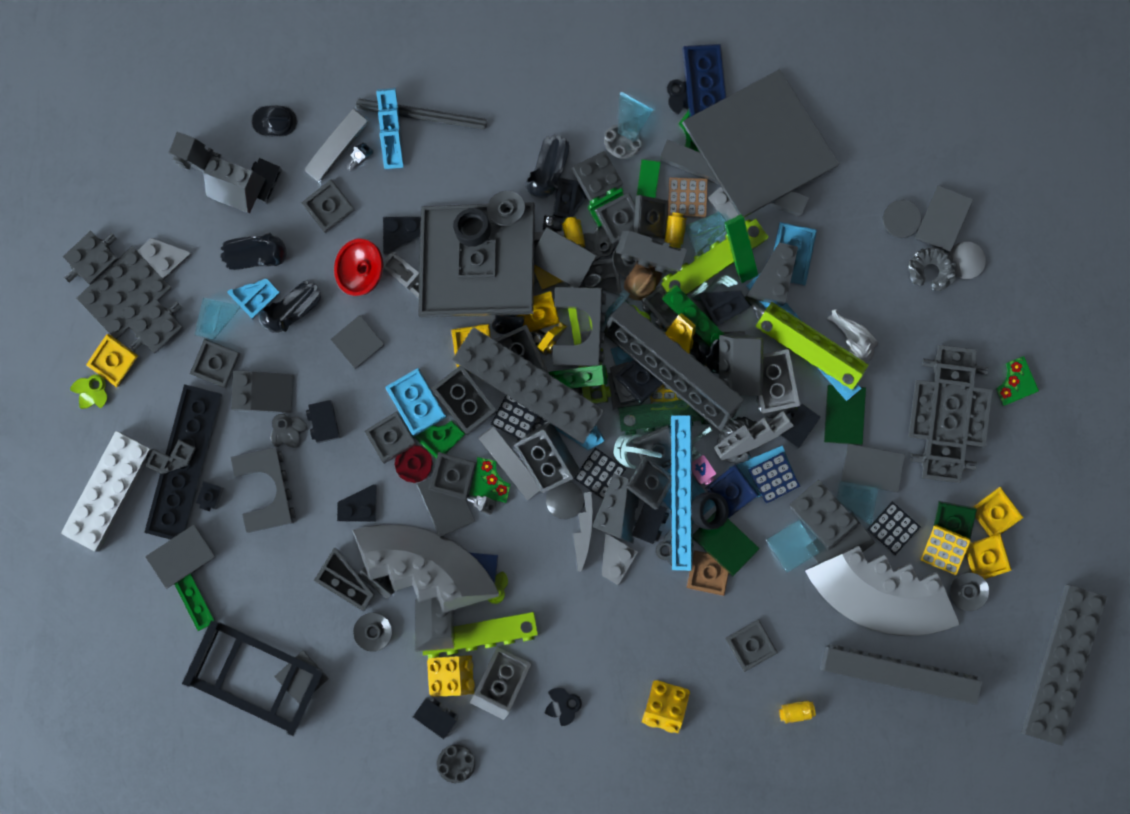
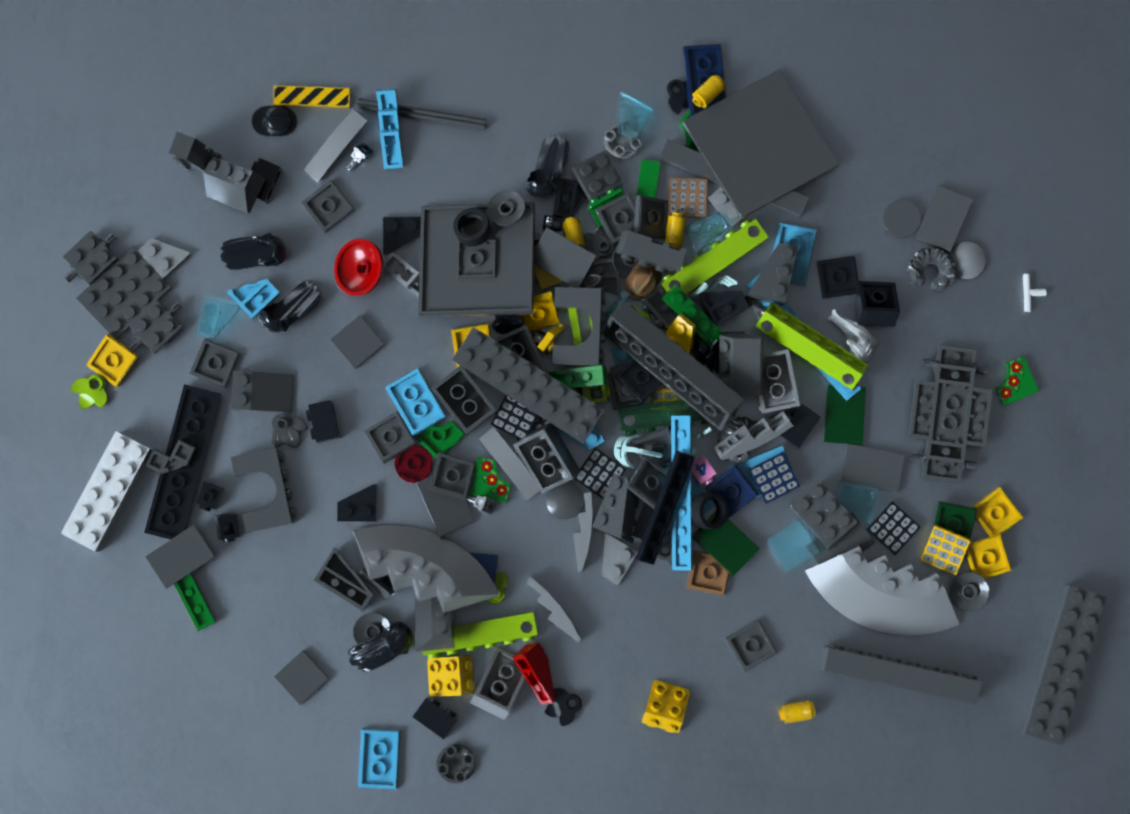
(191, 678): black piece -> none
(232, 532): none -> black brick
(311, 96): none -> tile
(379, 758): none -> medium azure tile
(382, 647): none -> black hair
(536, 670): none -> red slope
(558, 615): none -> light grey slope
(665, 507): none -> black plate
(708, 91): none -> yellow head
(741, 248): green tile -> none
(837, 277): none -> black tile
(877, 303): none -> black slope
(1028, 292): none -> white piece

